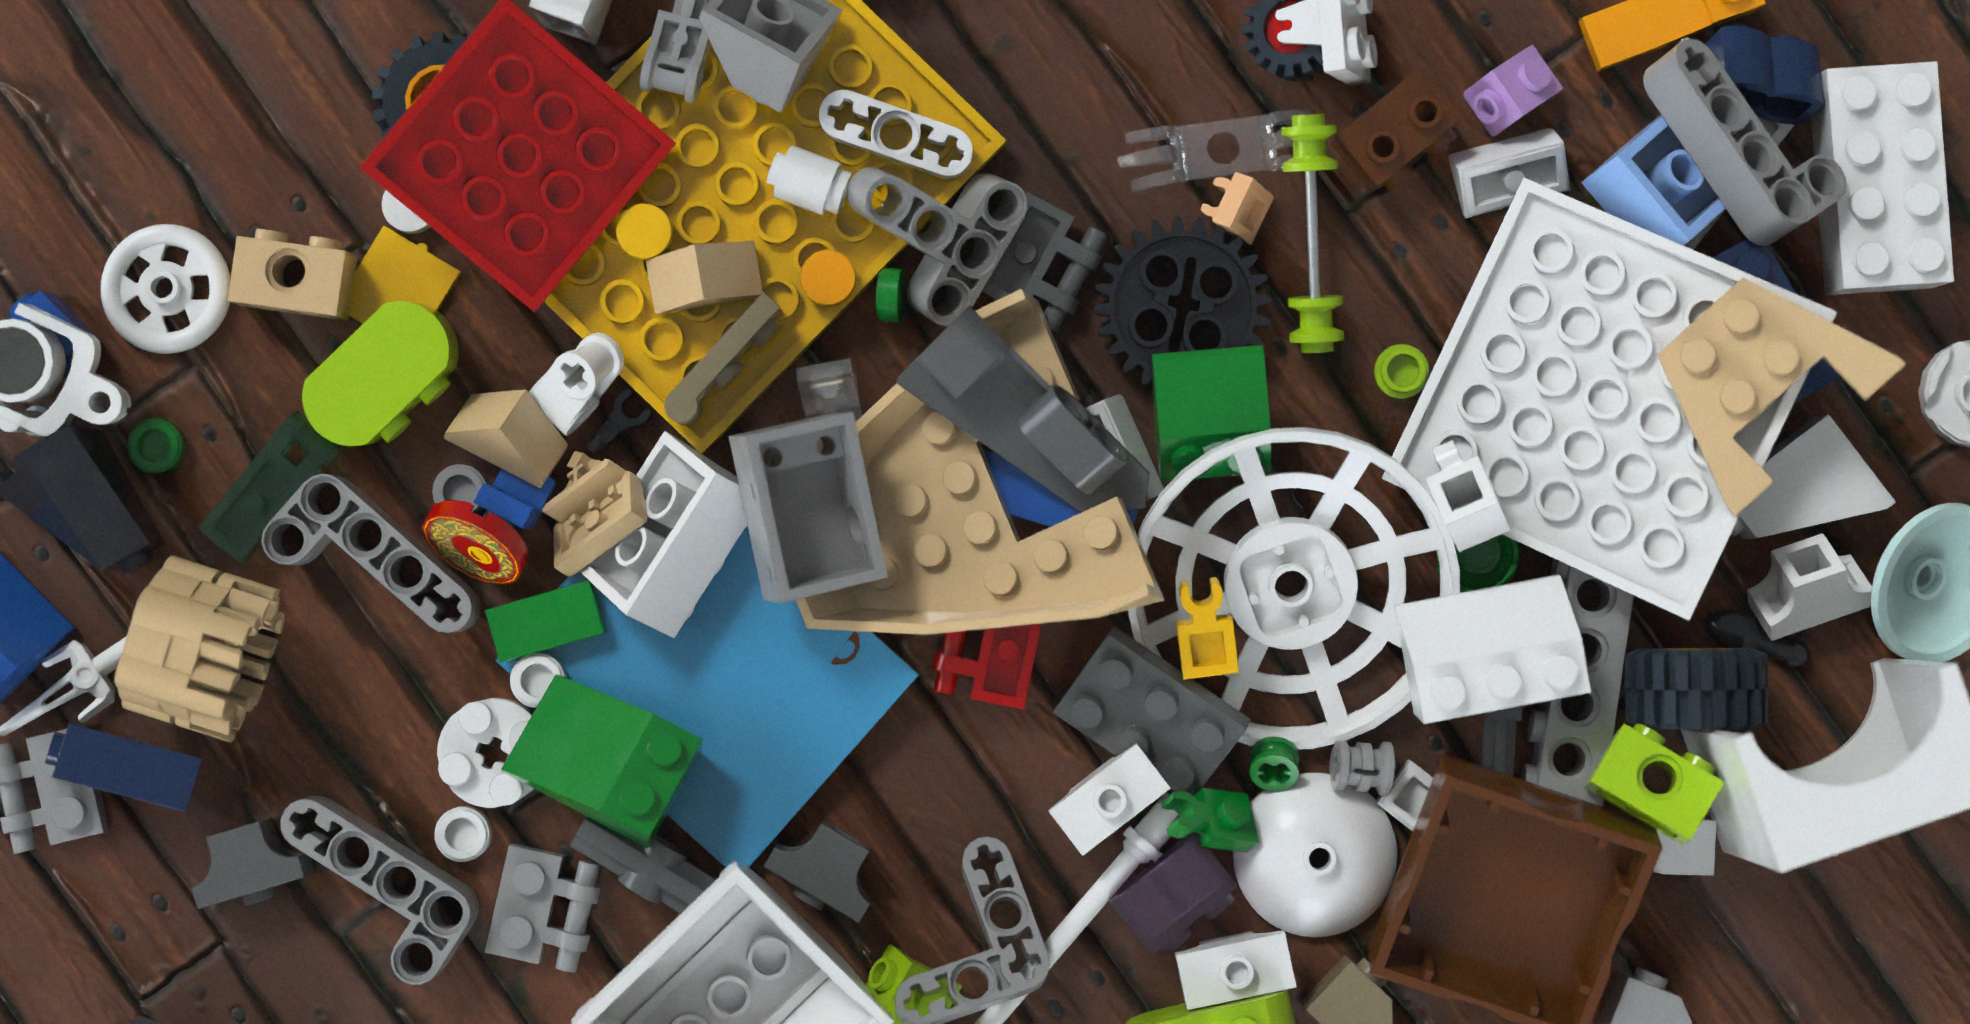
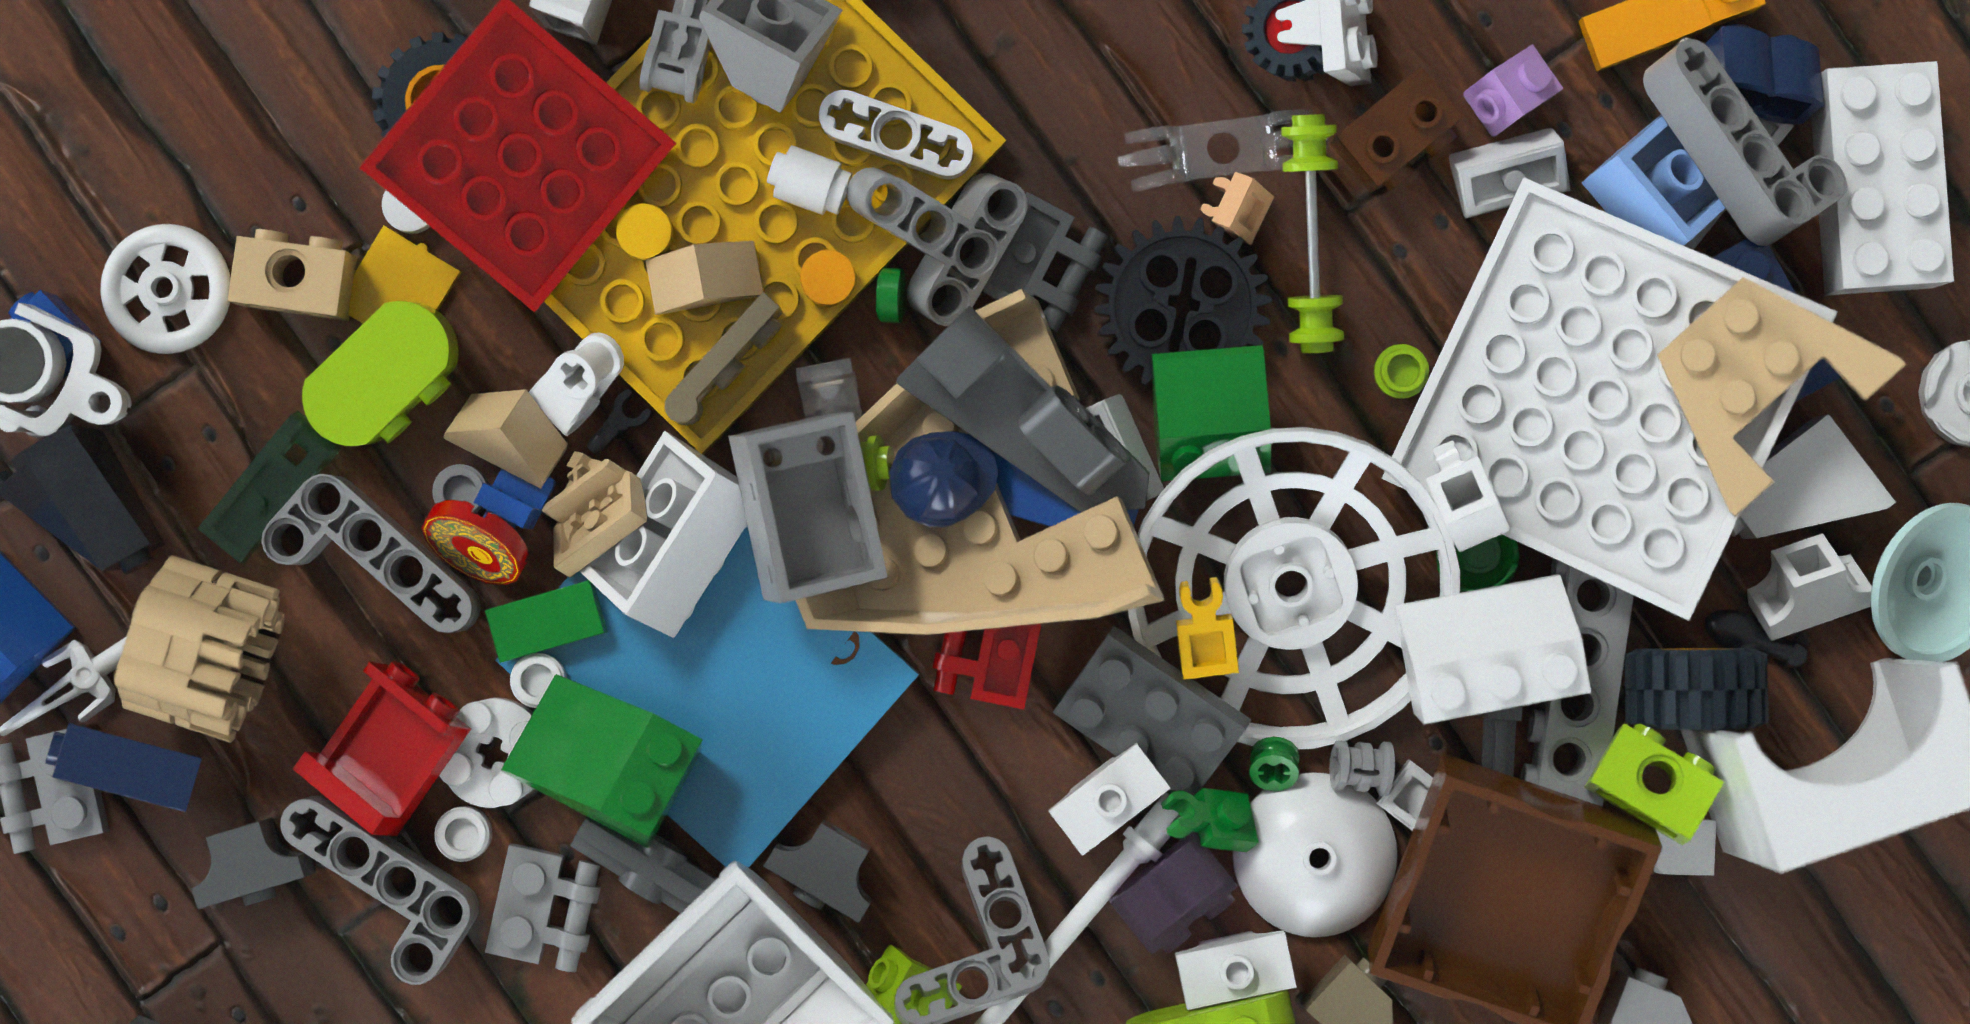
(156, 446): green tile -> none
(386, 750): none -> red panel
(877, 461): none -> lime plate
(942, 478): none -> dark blue piece

